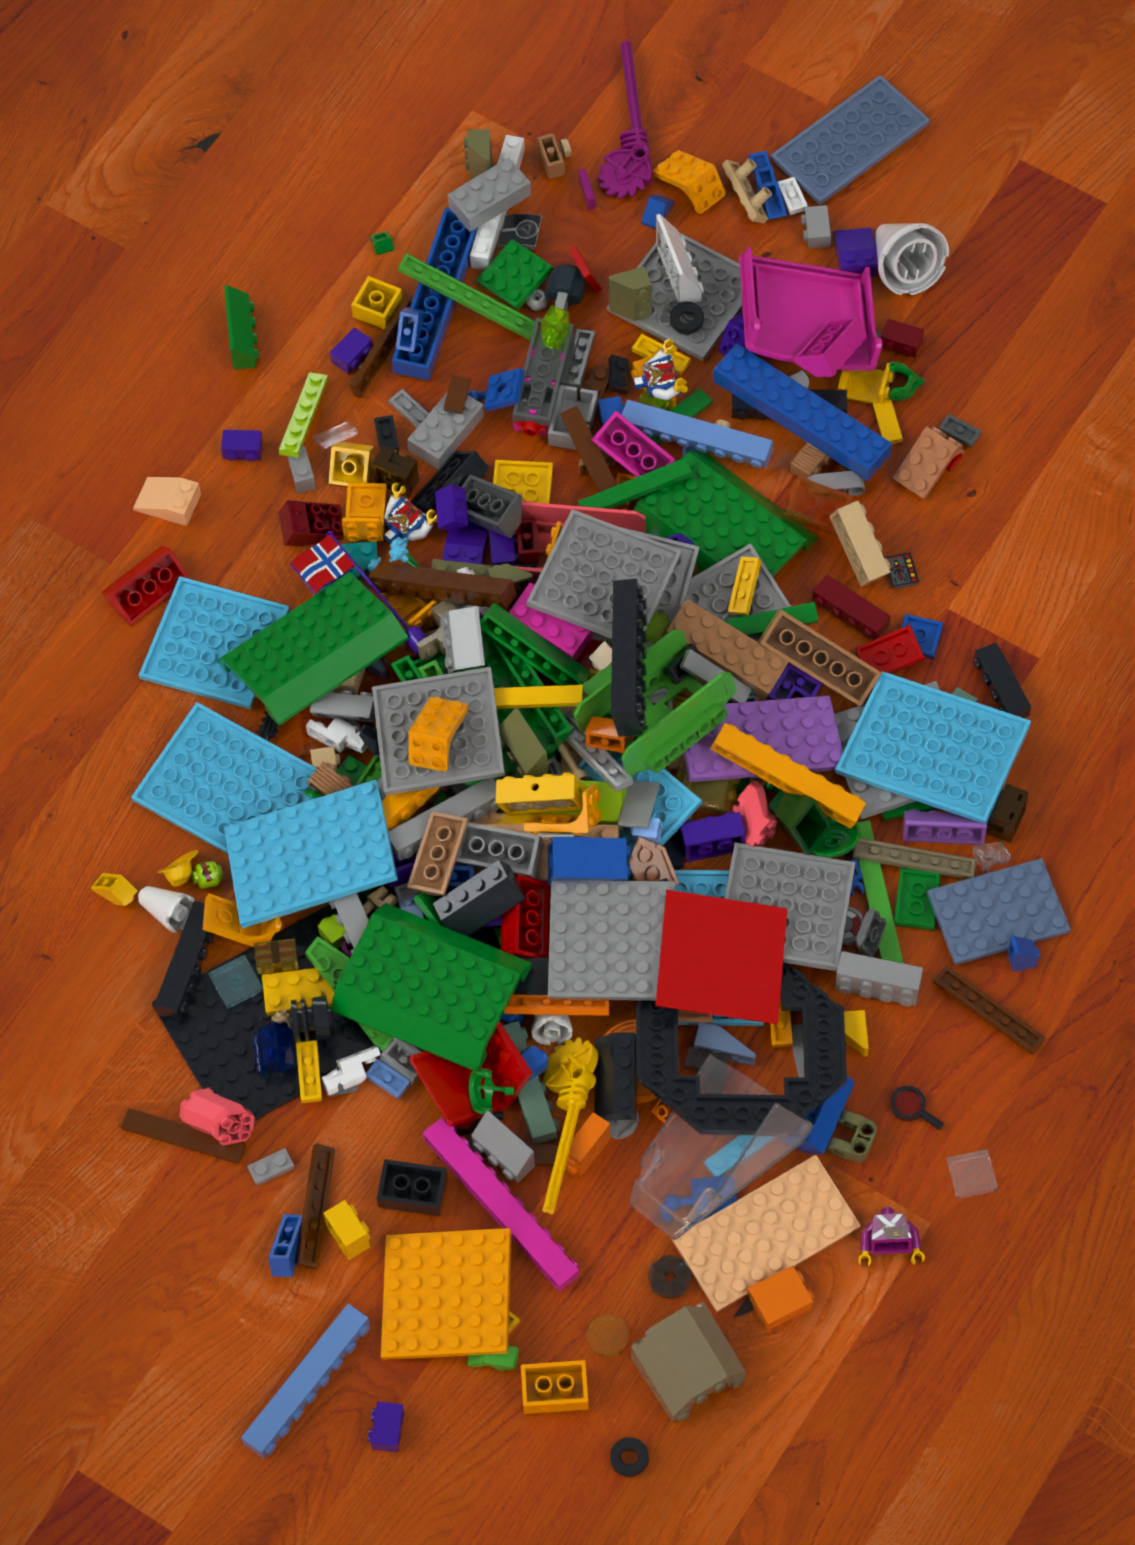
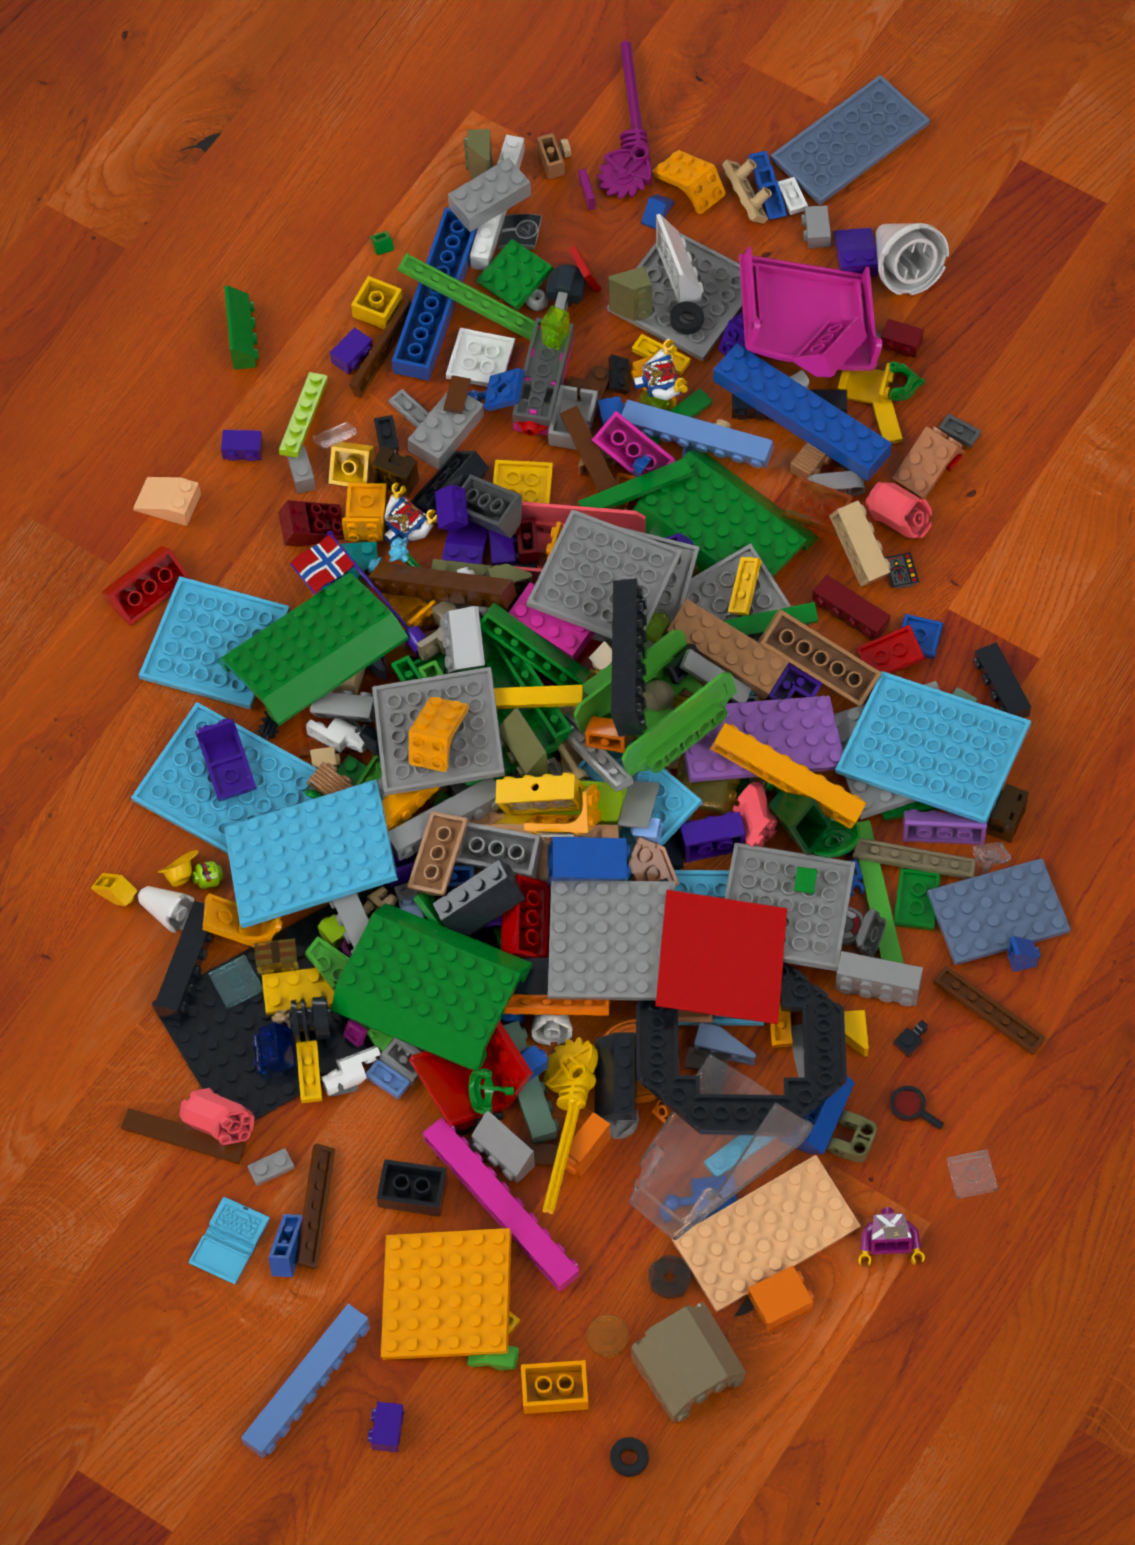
(225, 759): none -> dark purple bracket
(229, 1240): none -> medium azure piece
(347, 1229): yellow brick -> none
(355, 1033): none -> magenta tile
(409, 329): blue slope -> none
(479, 356): none -> white plate
(578, 358): dark grey plate -> none
(640, 465): none -> blue plate
(658, 695): none -> dark tan piece
(805, 880): none -> green slope
(899, 509): none -> coral brick
(910, 1040): none -> black plate

